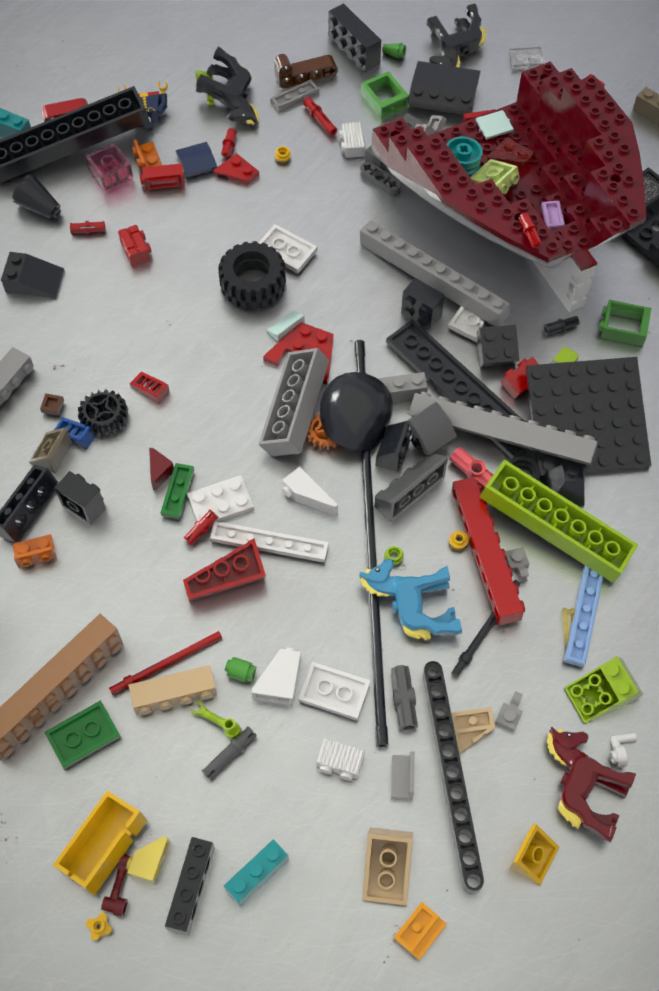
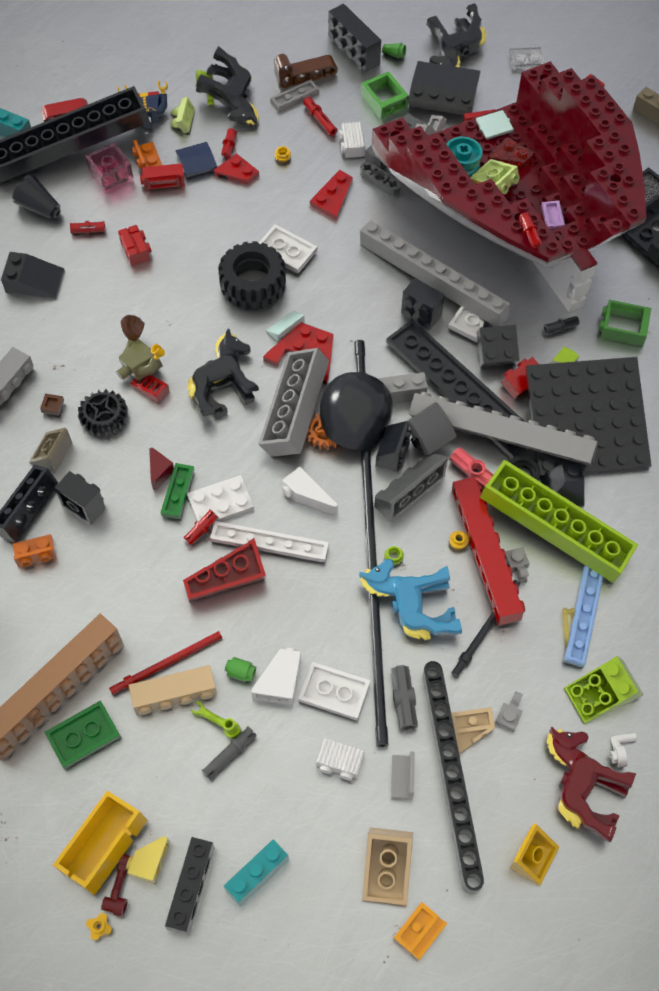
(84, 438): blue slope -> none
(137, 357): none -> olive torso
(184, 115): none -> yellowish green tile
(220, 373): none -> black animal
(332, 195): none -> red wing

